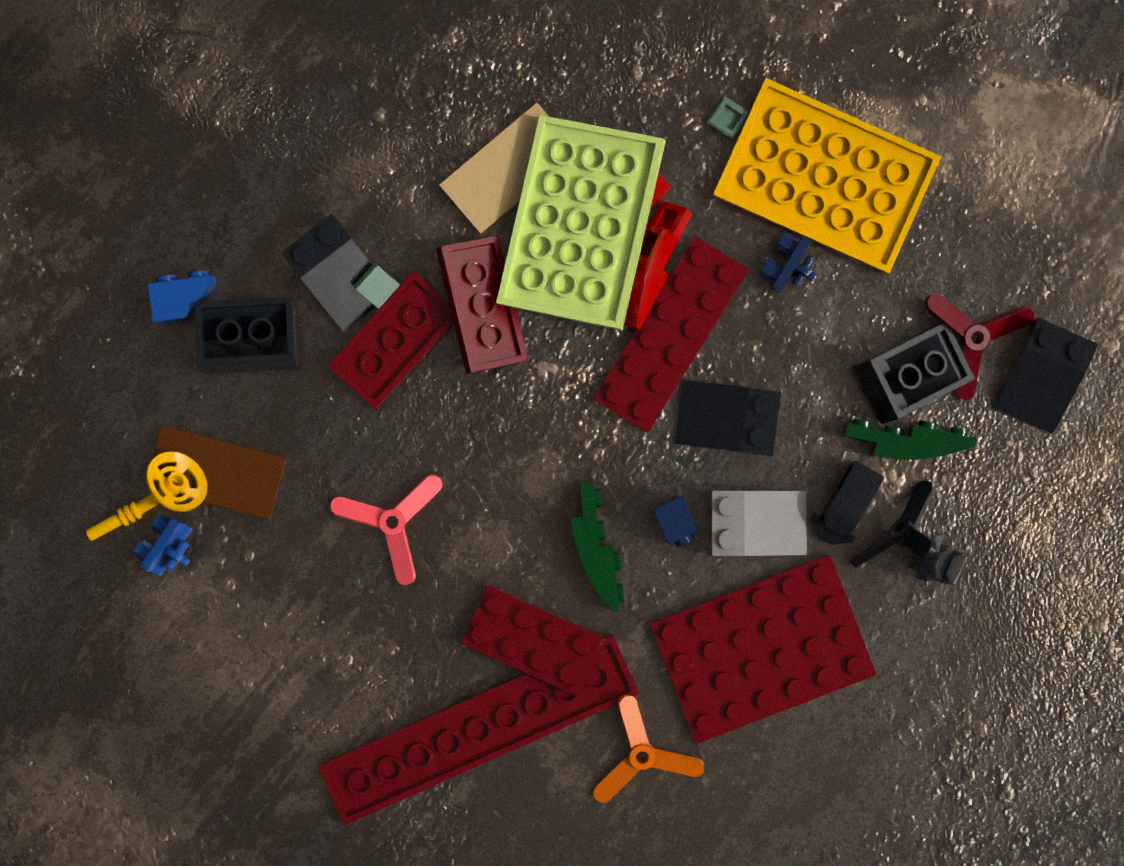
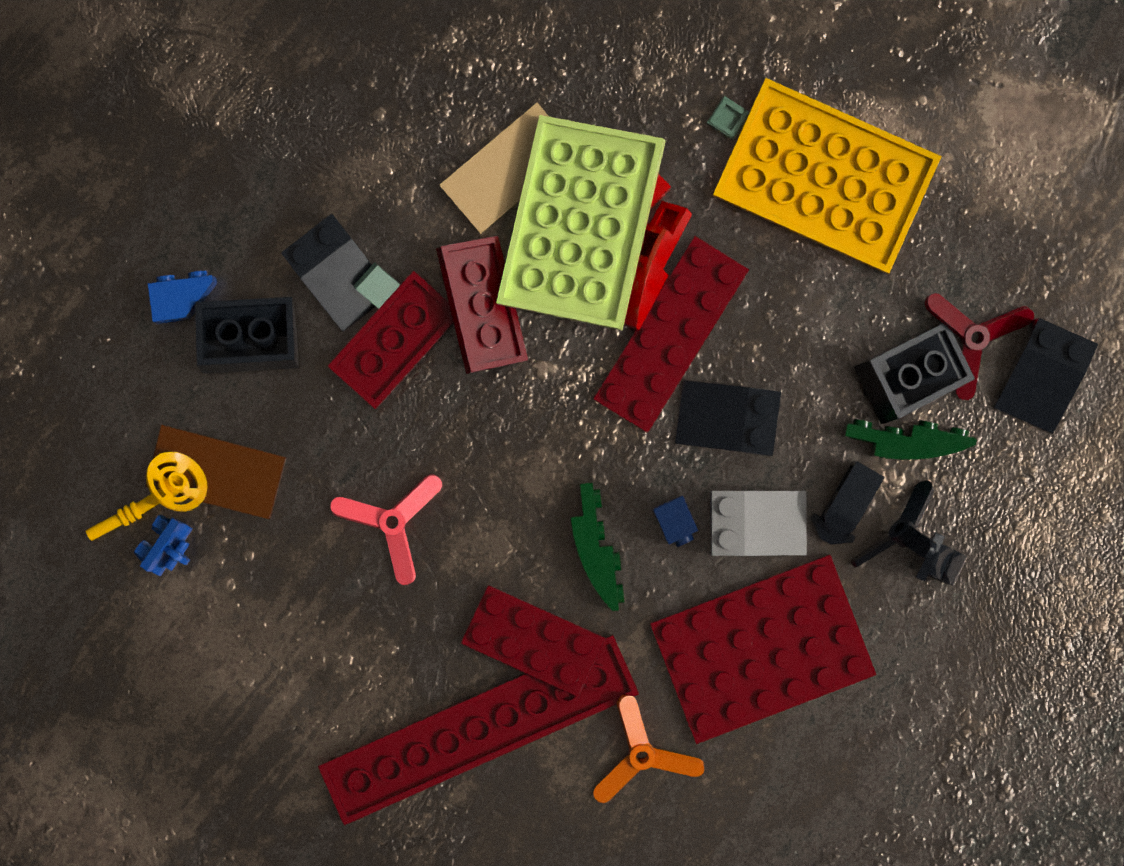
(779, 274): dark blue hips -> none

